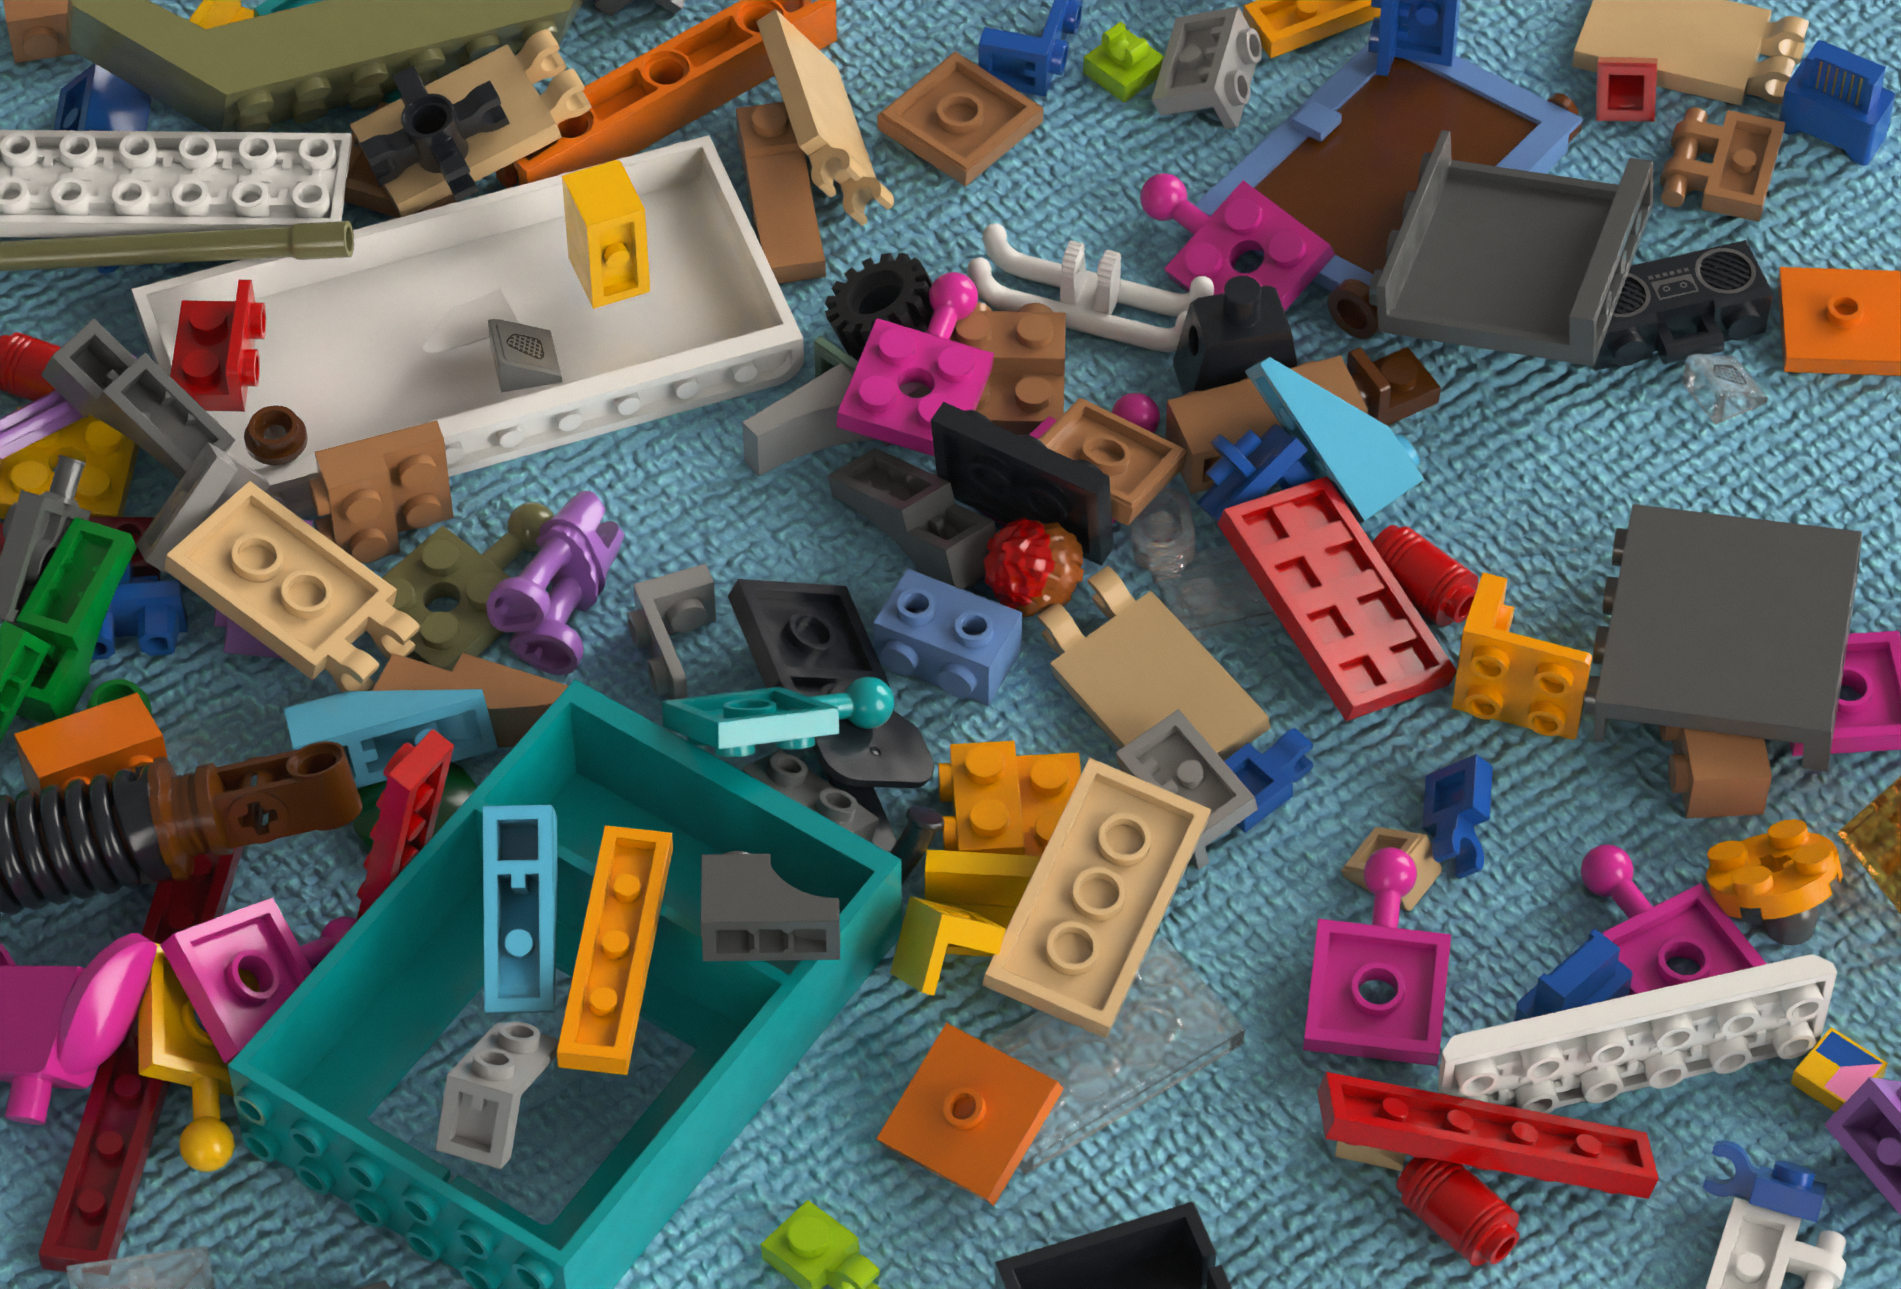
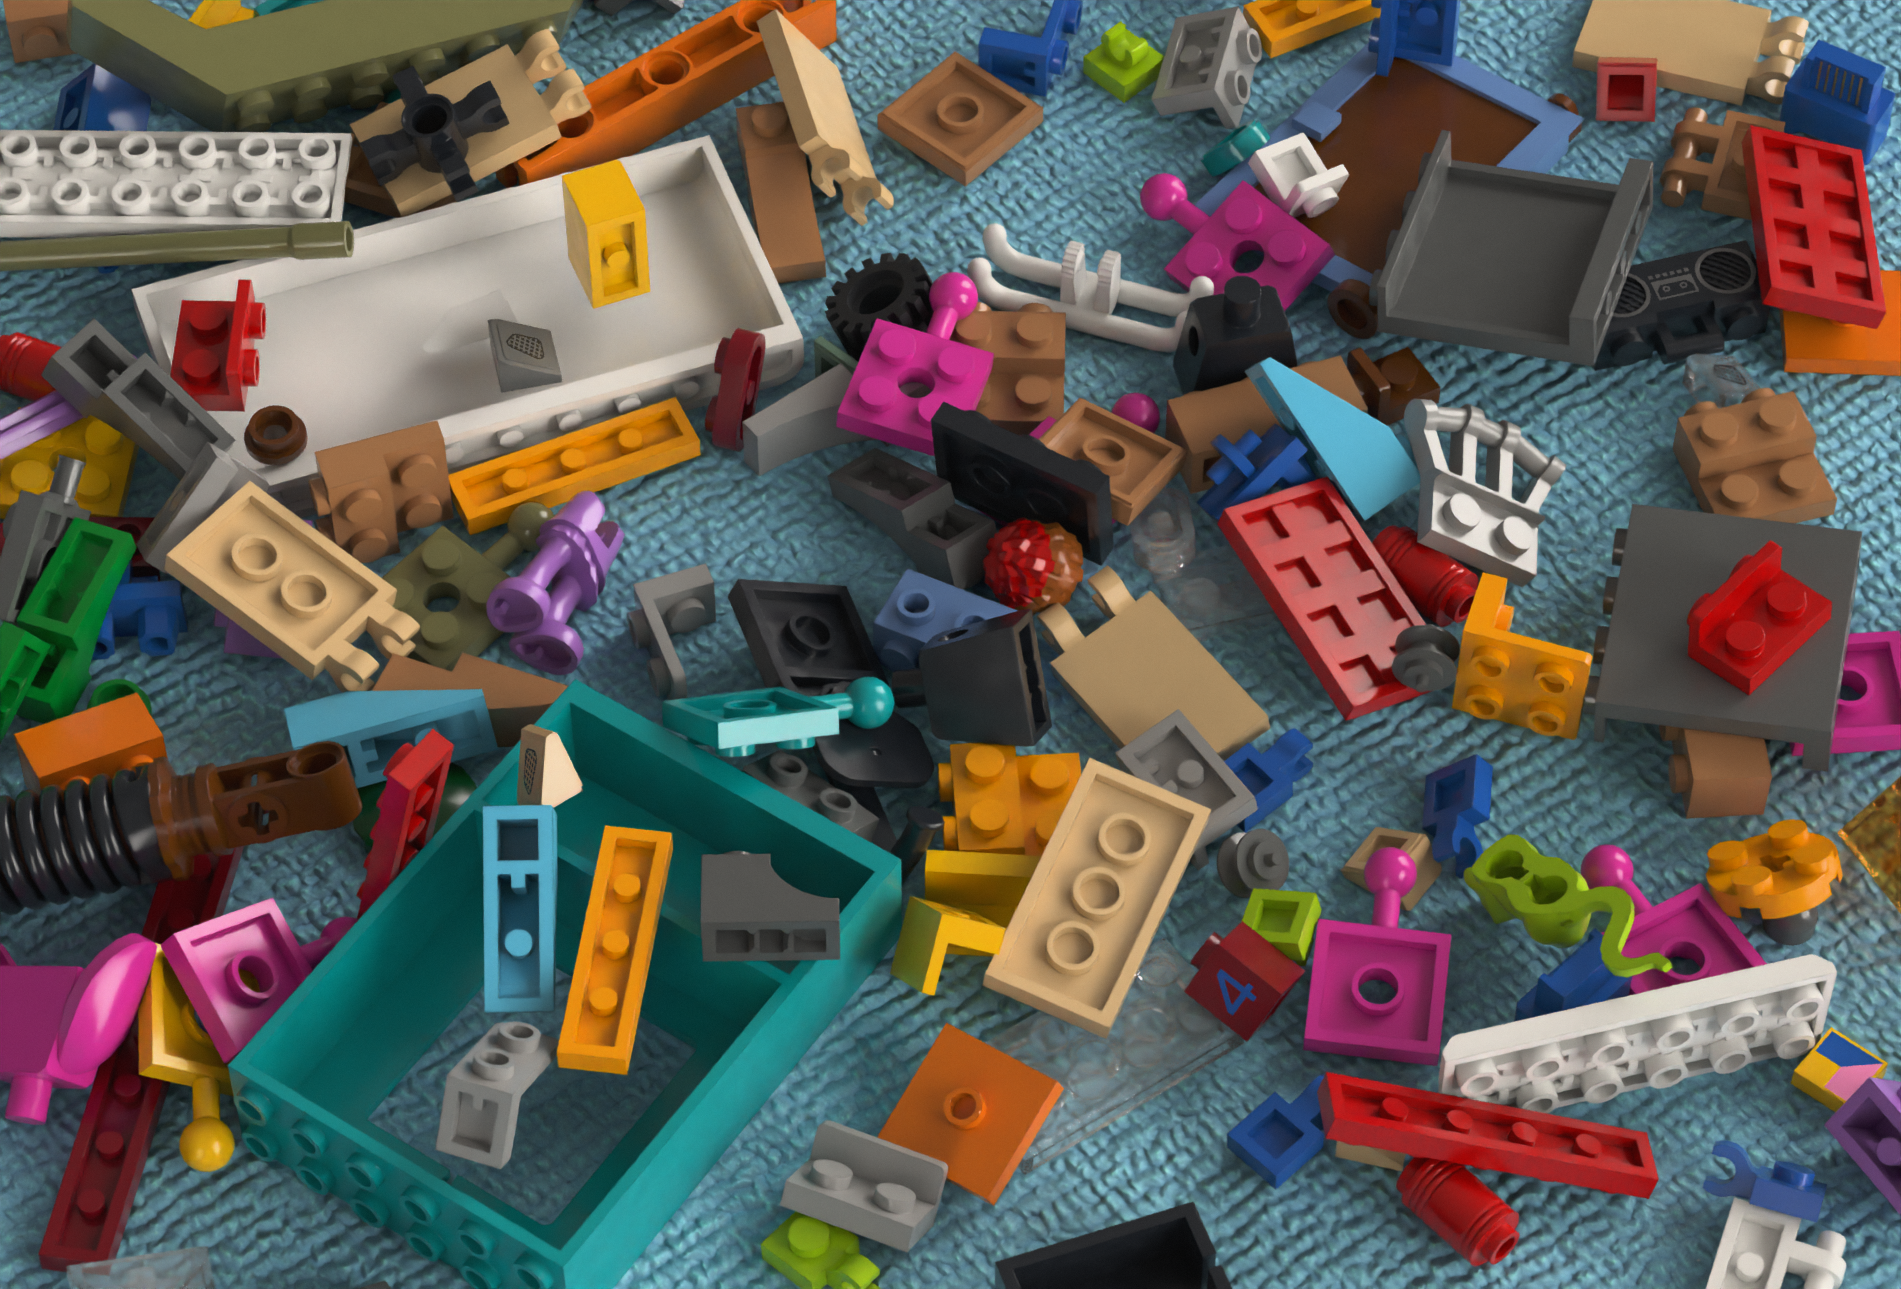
(544, 769): none -> tan slope
(574, 463): none -> light orange plate
(740, 367): none -> dark red plate
(867, 1186): none -> light grey bracket
(981, 683): none -> black torso
(1235, 147): none -> teal tile
(1242, 979): none -> dark red brick
(1252, 861): none -> dark grey wheel
(1280, 1135): none -> blue plate
(1284, 920): none -> lime tile
(1297, 177): none -> white bracket
(1425, 658): none -> dark grey wheel
(1476, 520): none -> light grey plate
(1554, 902): none -> lime animal
(1754, 459): none -> medium nougat plate
(1754, 620): none -> red bracket
(1813, 227): none -> red plate

